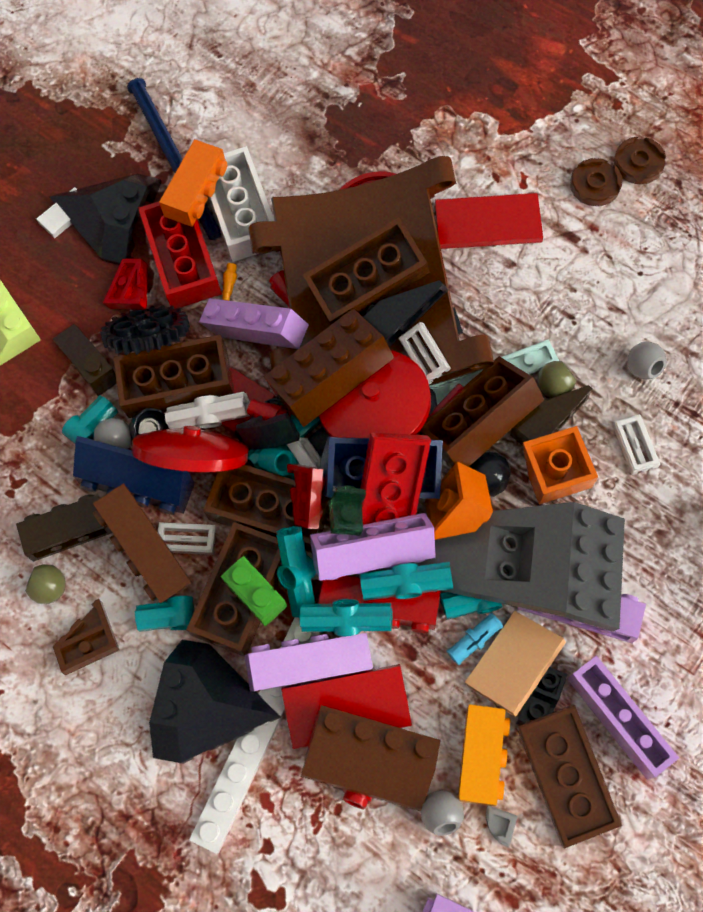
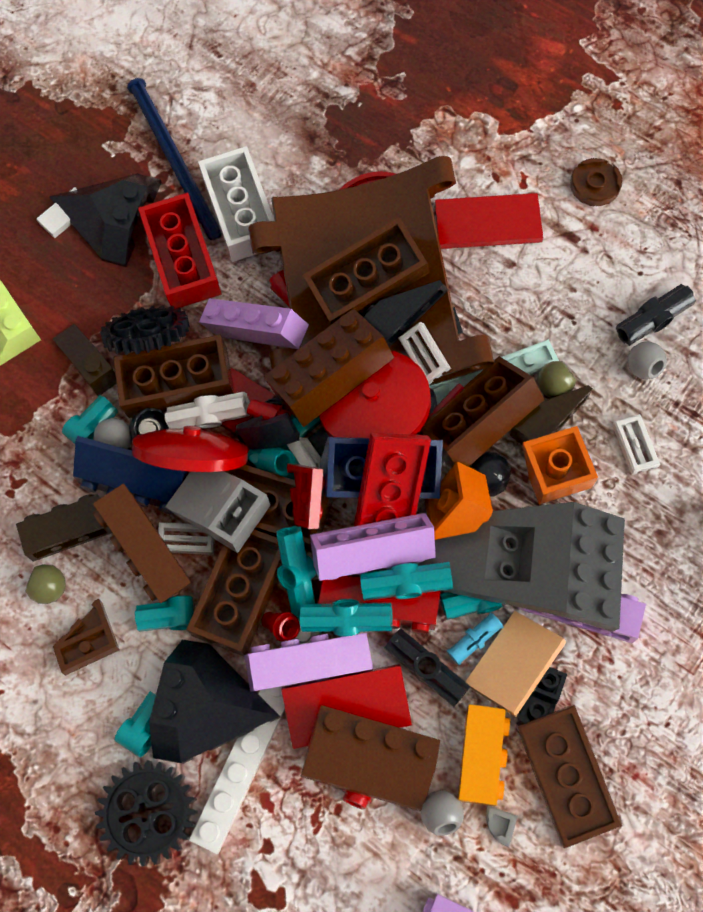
(128, 286): red wing -> none
(135, 731): none -> teal piece
(152, 840): none -> black gear
(193, 183): orange brick -> none
(220, 506): none -> light grey slope
(229, 280): light orange piece -> none
(254, 591): bright green brick -> none
(282, 625): none -> red cone
(347, 510): clear green bracket -> none
(442, 680): none -> black piece
(623, 718): lavender brick -> none
(640, 160): reddish brown tile -> none
(655, 314): none -> black piece

